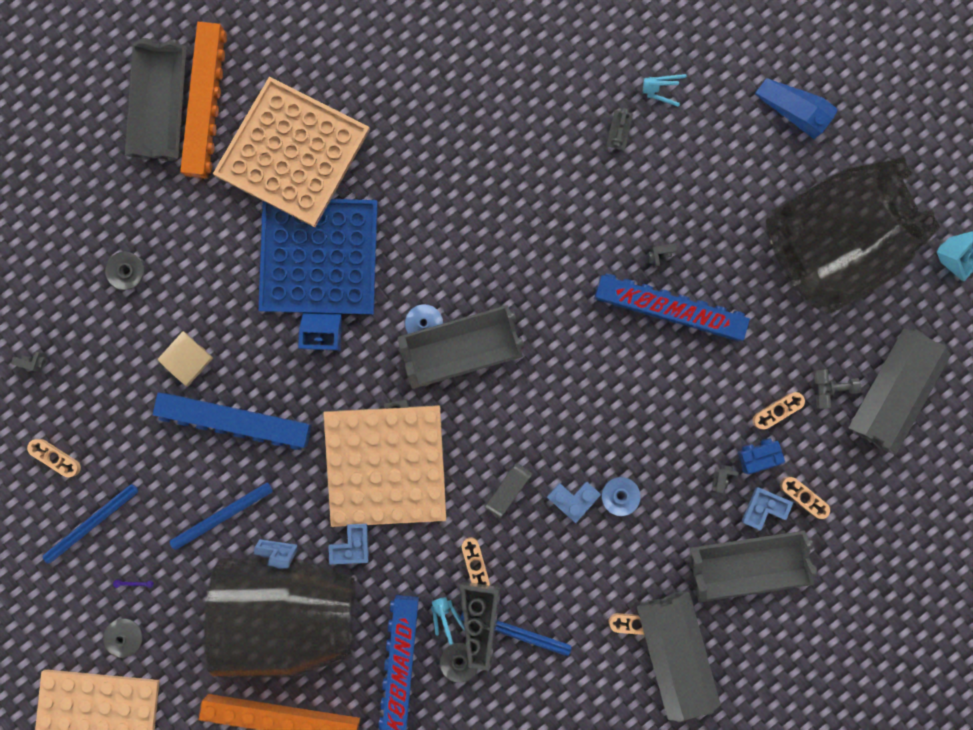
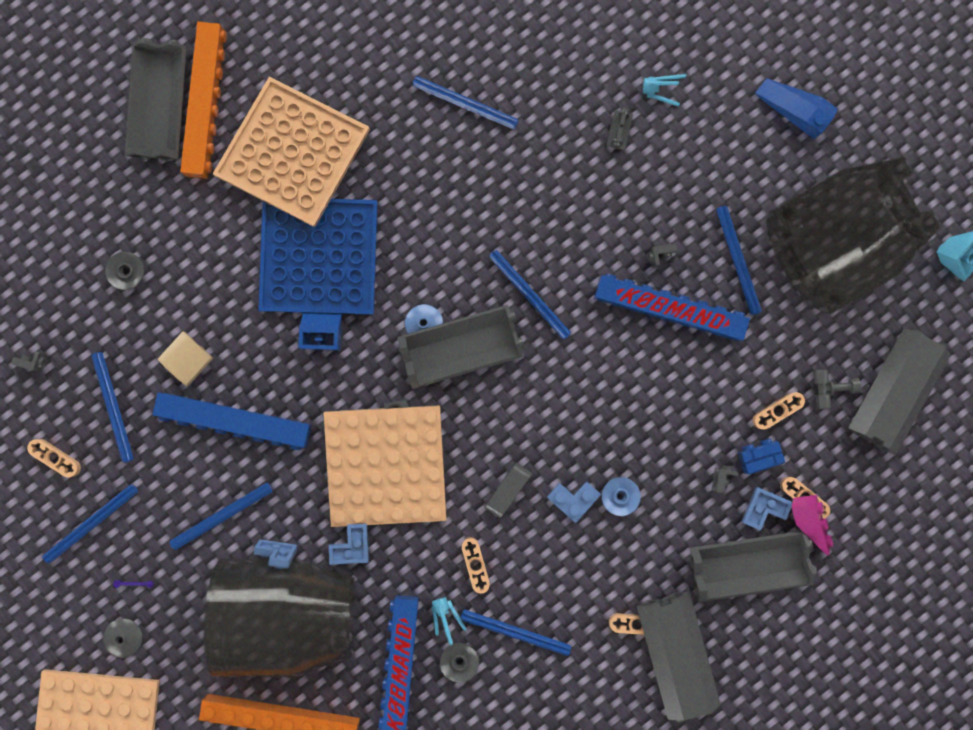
(112, 407): none -> blue axle
(465, 102): none -> blue axle
(480, 611): dark grey wedge -> none
(529, 294): none -> blue axle
(739, 261): none -> blue axle
(809, 519): none -> dark pink slope

